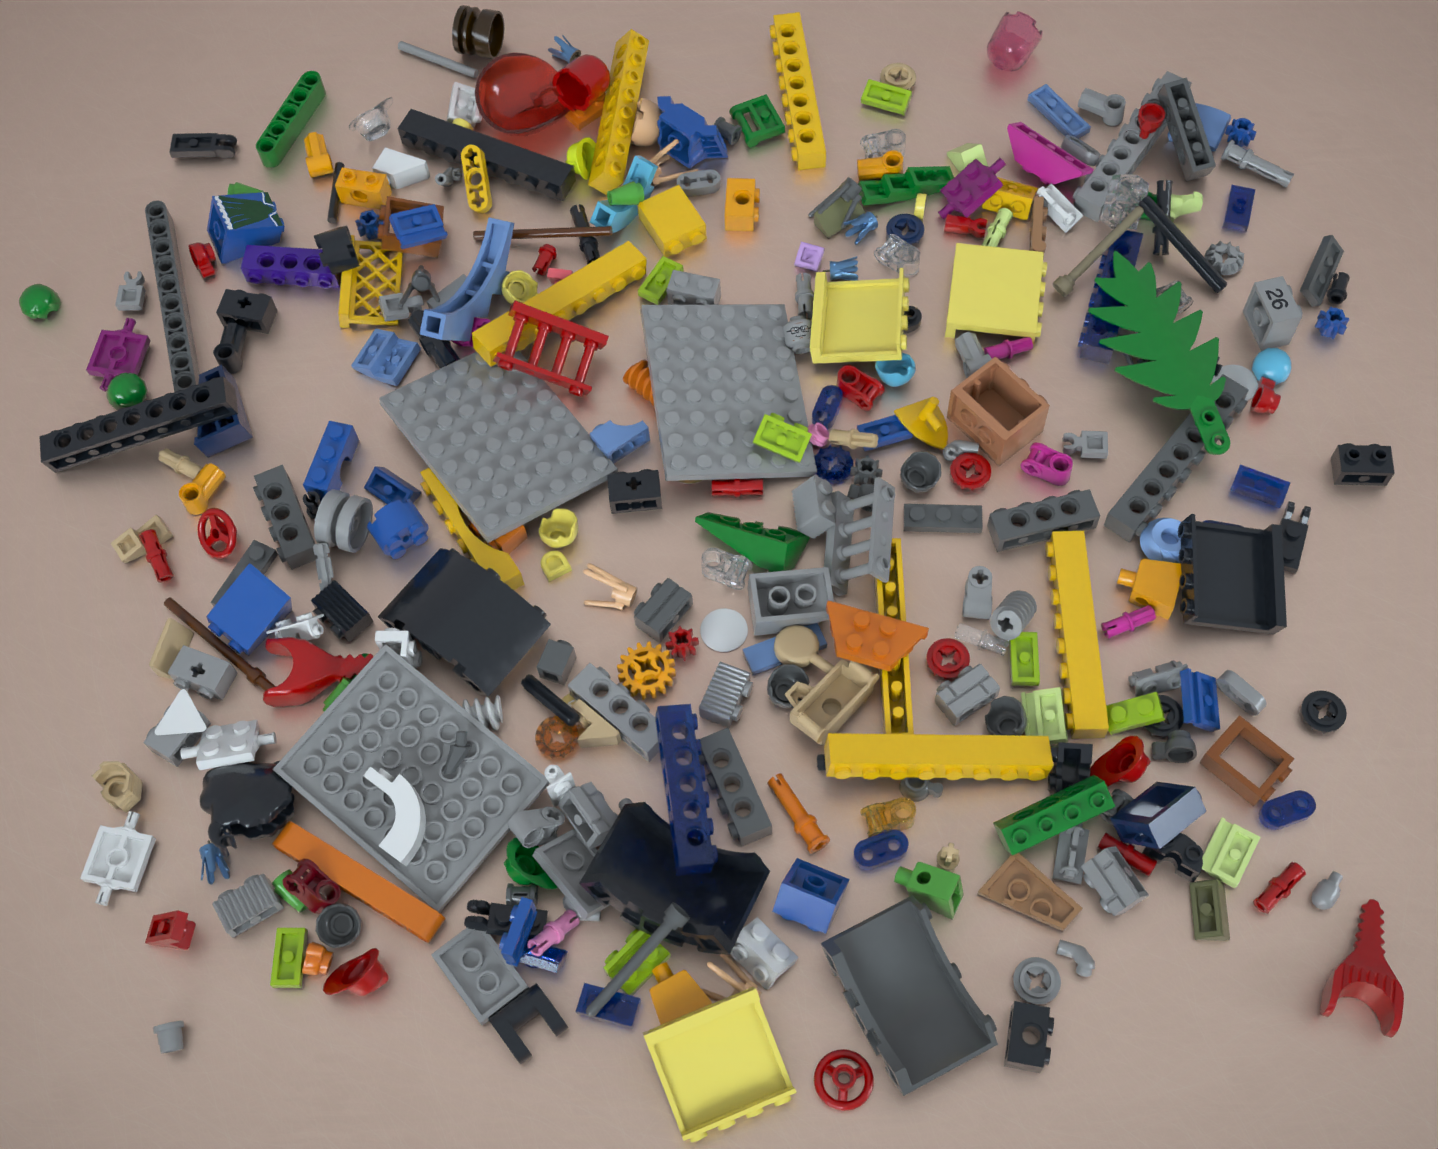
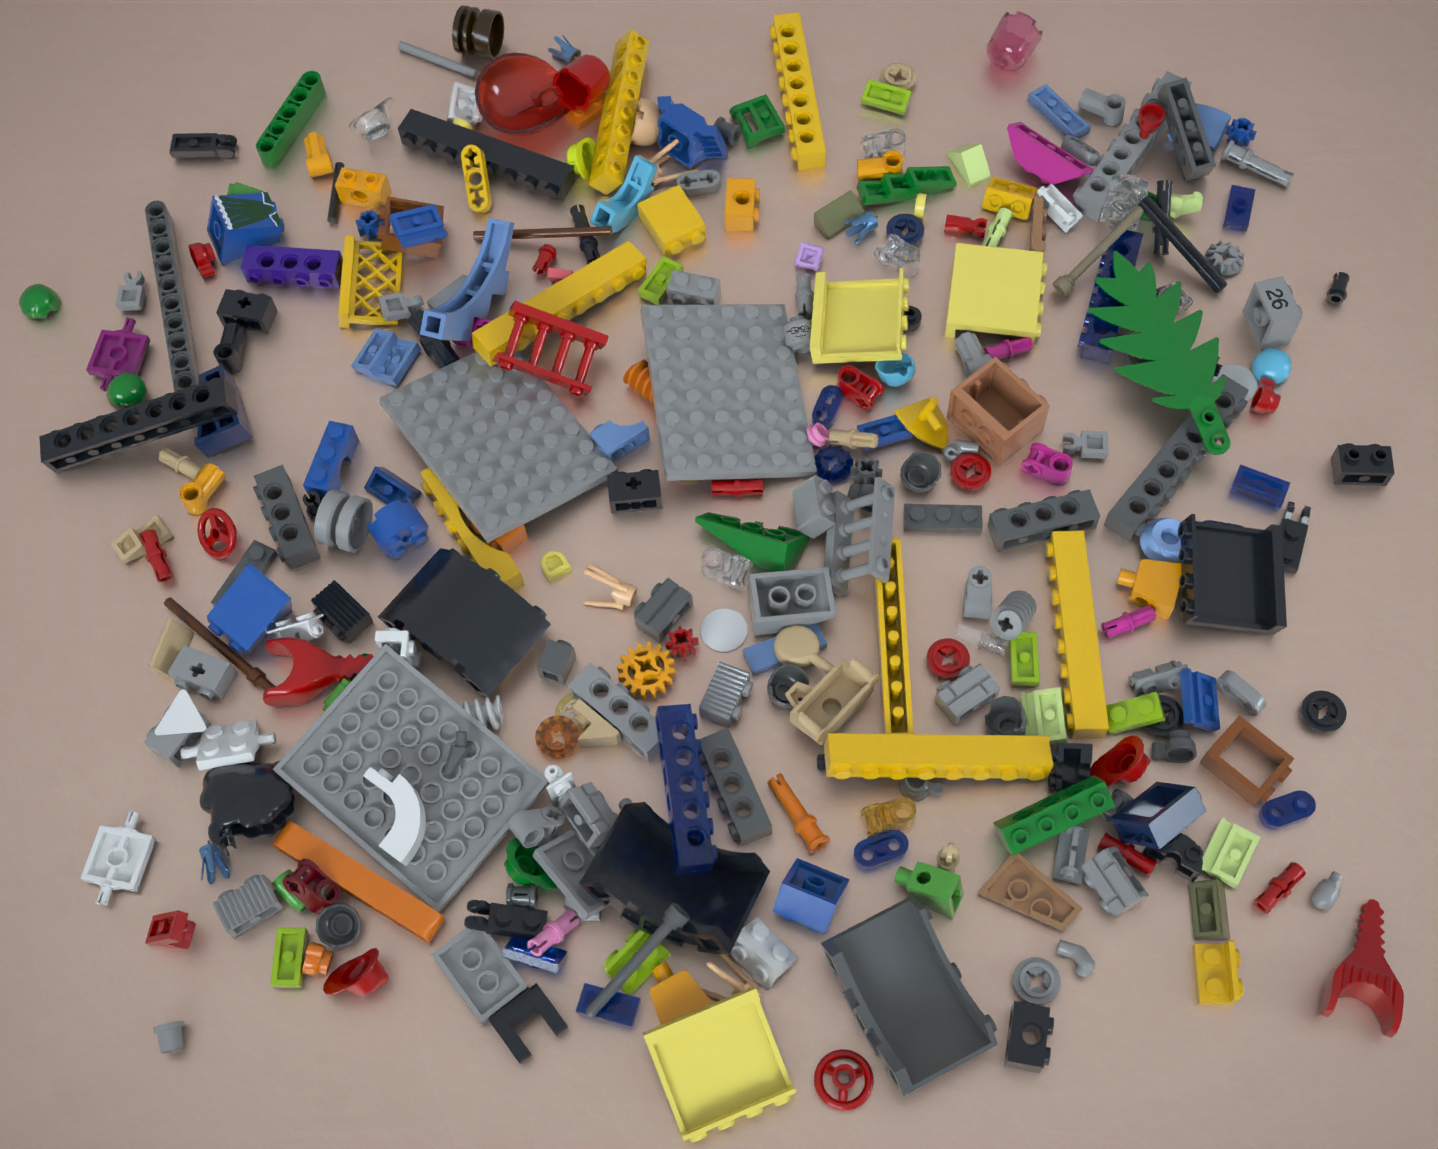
(119, 784): tan hair -> none
(323, 564): light grey axle -> none
(337, 250): black cylinder -> none
(401, 168): white slope -> none
(421, 282): dark grey plant -> none
(448, 177): light grey arm -> none
(515, 940): blue plate -> none
(518, 286): light yellow hair -> none
(550, 700): black axle -> none
(559, 528): light yellow hair -> none
(628, 194): bright green cone -> none
(782, 437): lime bracket -> none
(842, 269): flat silver piece -> none
(847, 191): dark grey plant -> none
(871, 636): orange wing -> none
(971, 188): magenta plate -> none
(1217, 973): none -> yellow bracket
(1322, 270): dark grey plate -> none
(1331, 322): blue gear -> none

